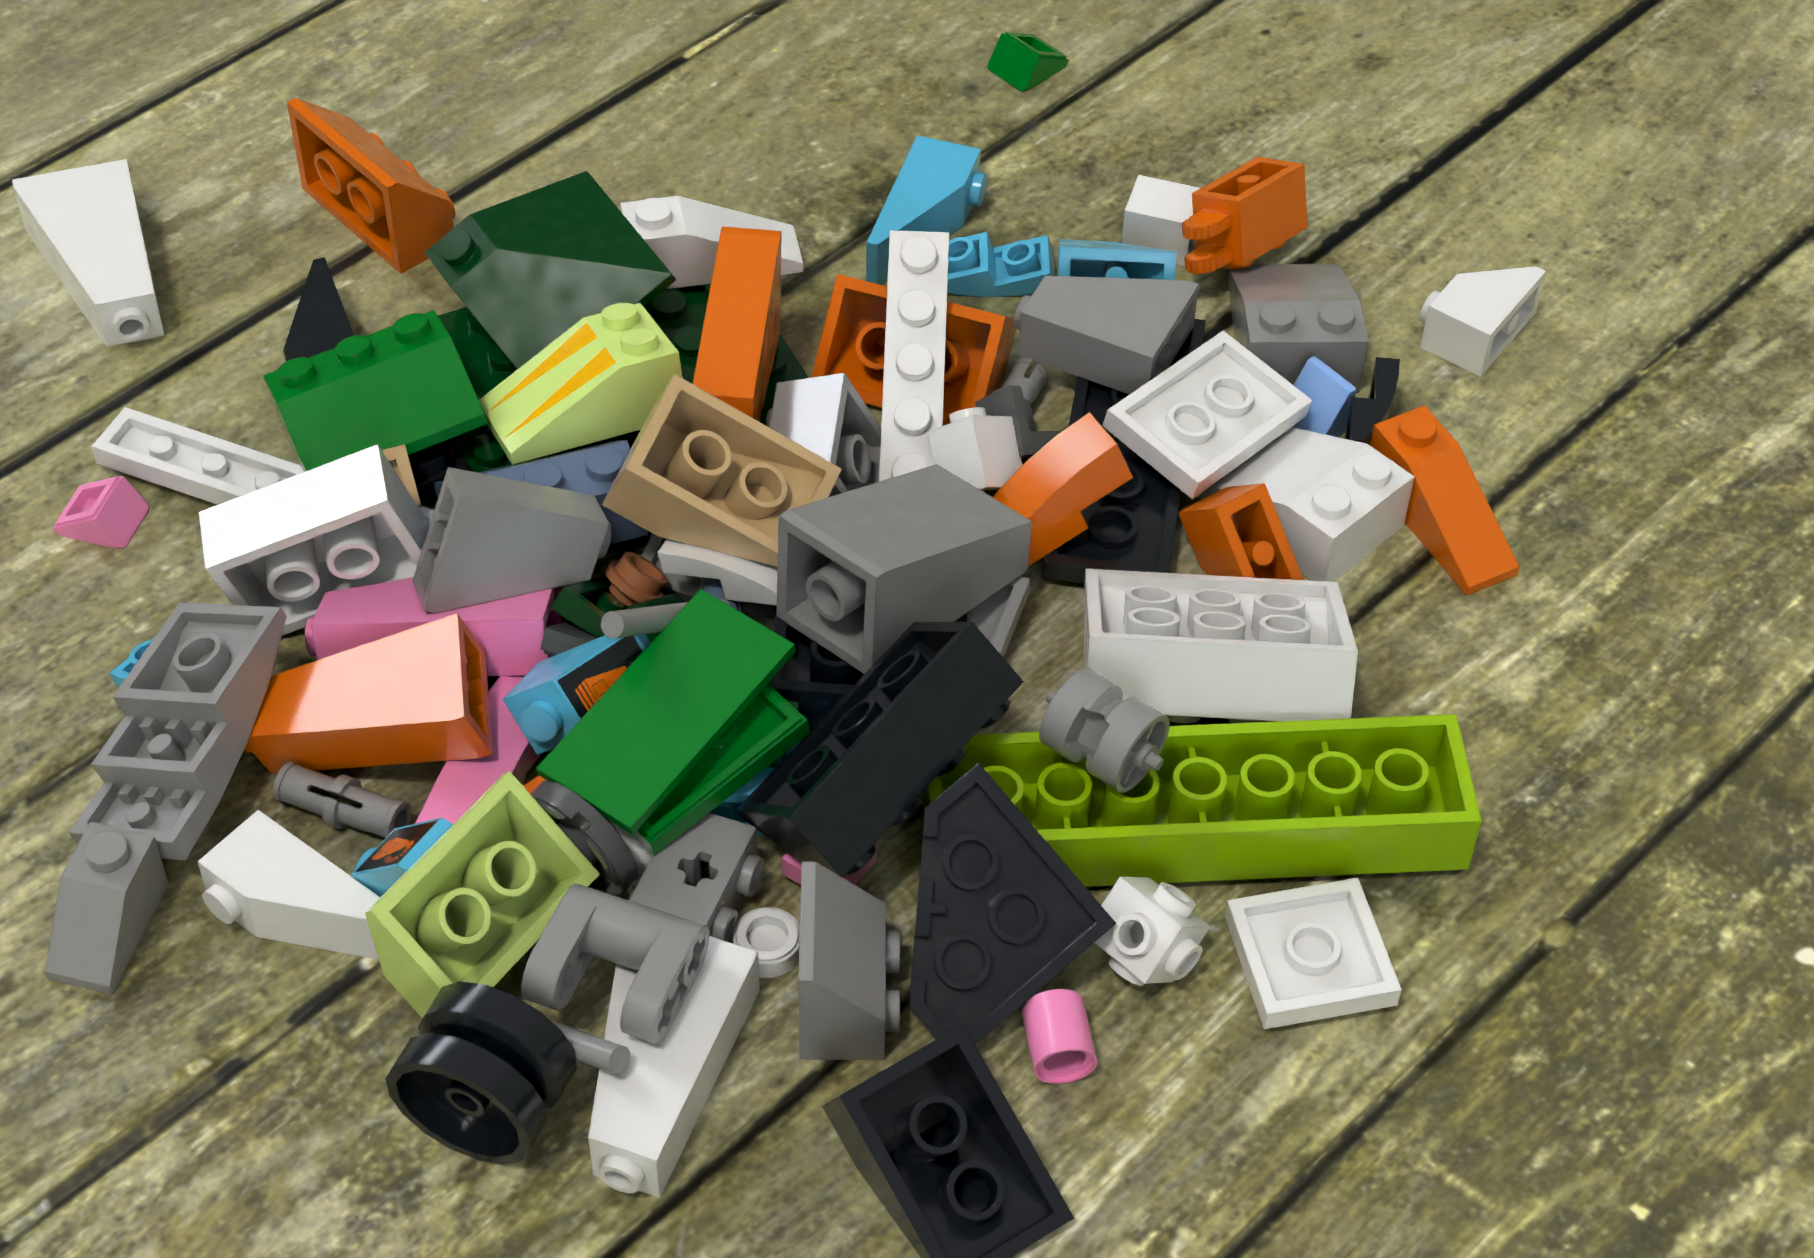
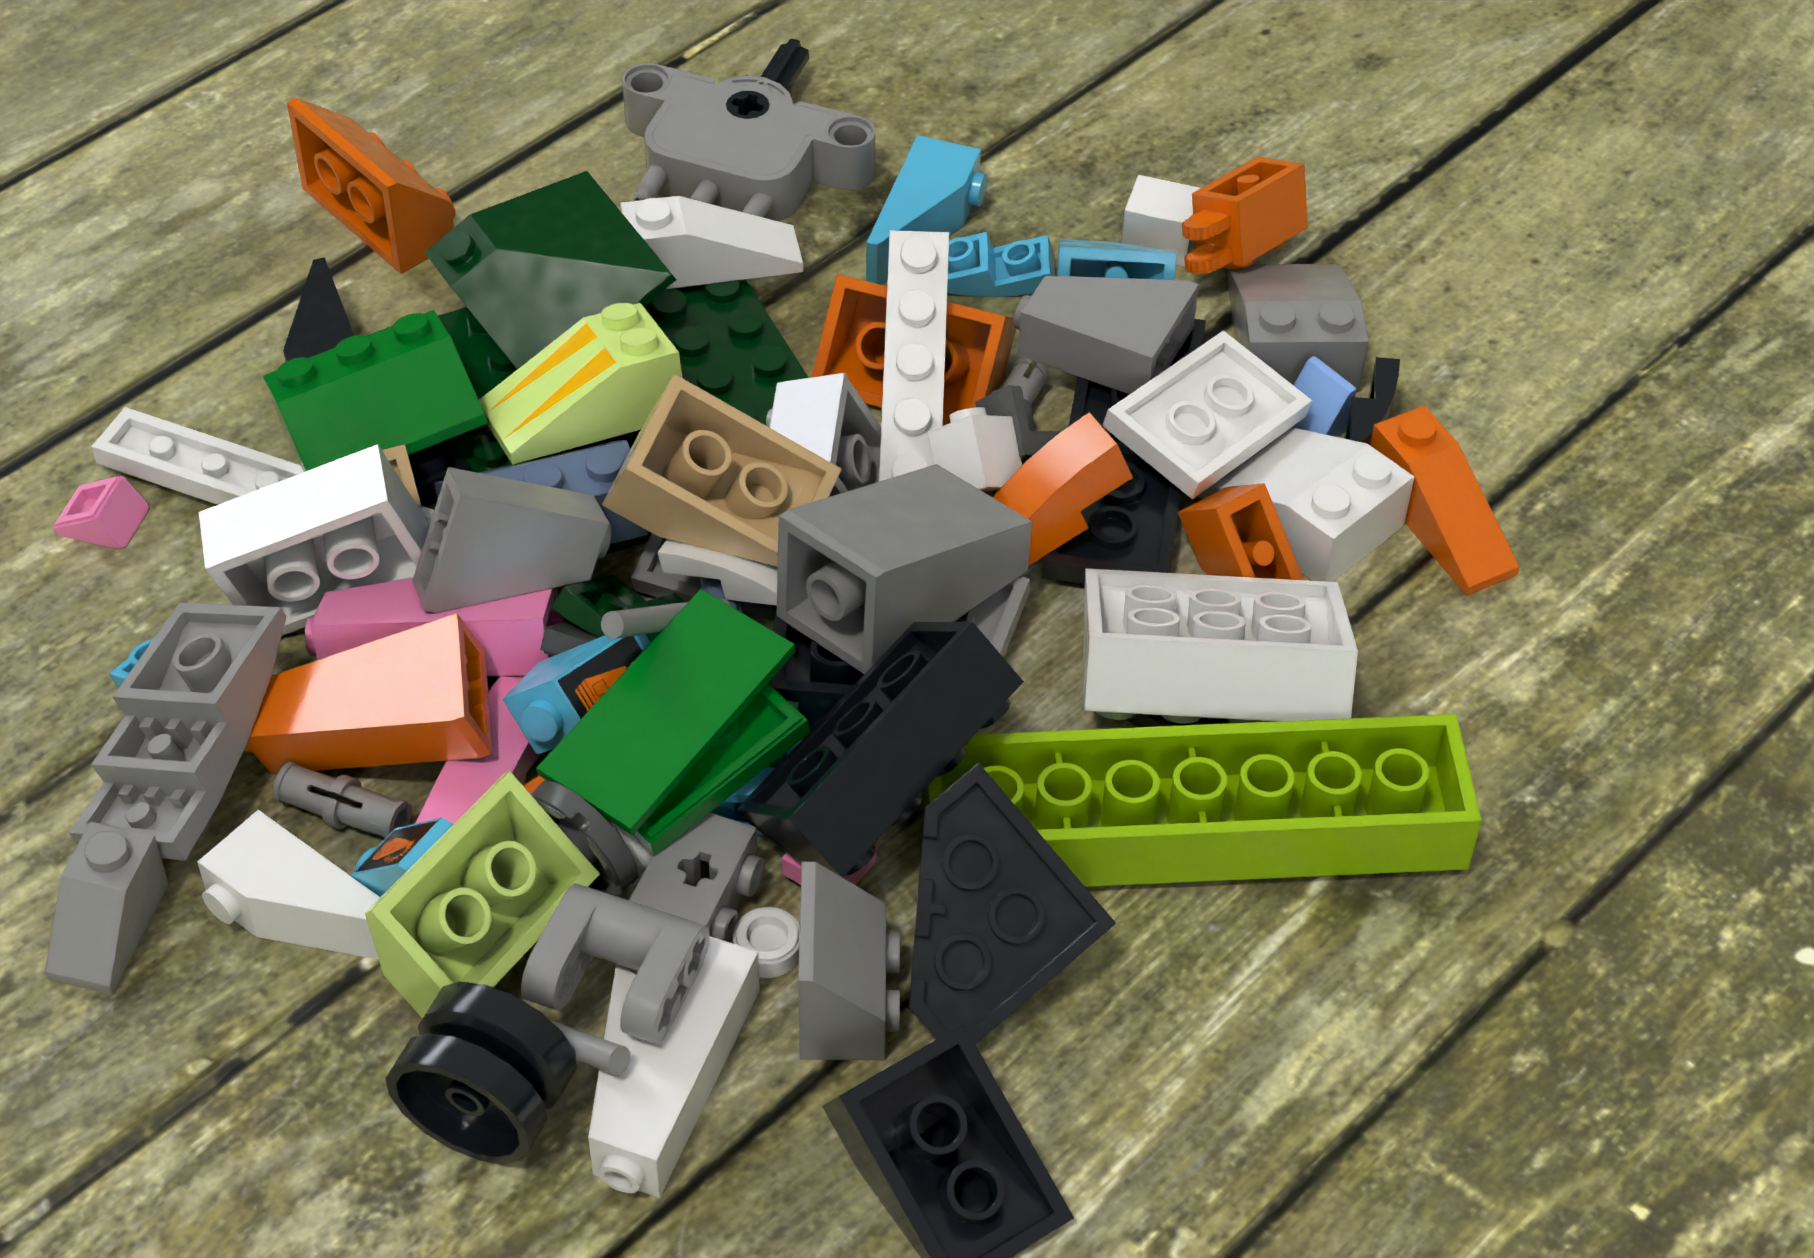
(96, 245): white slope -> none
(635, 579): nougat plate -> none
(742, 319): orange slope -> none
(743, 137): none -> light grey piece
(1025, 60): green slope -> none
(1059, 1036): bright pink beam -> none
(1096, 725): light grey wheel -> none
(1153, 932): white brick -> none
(1312, 953): white plate -> none
(1480, 315): white slope -> none

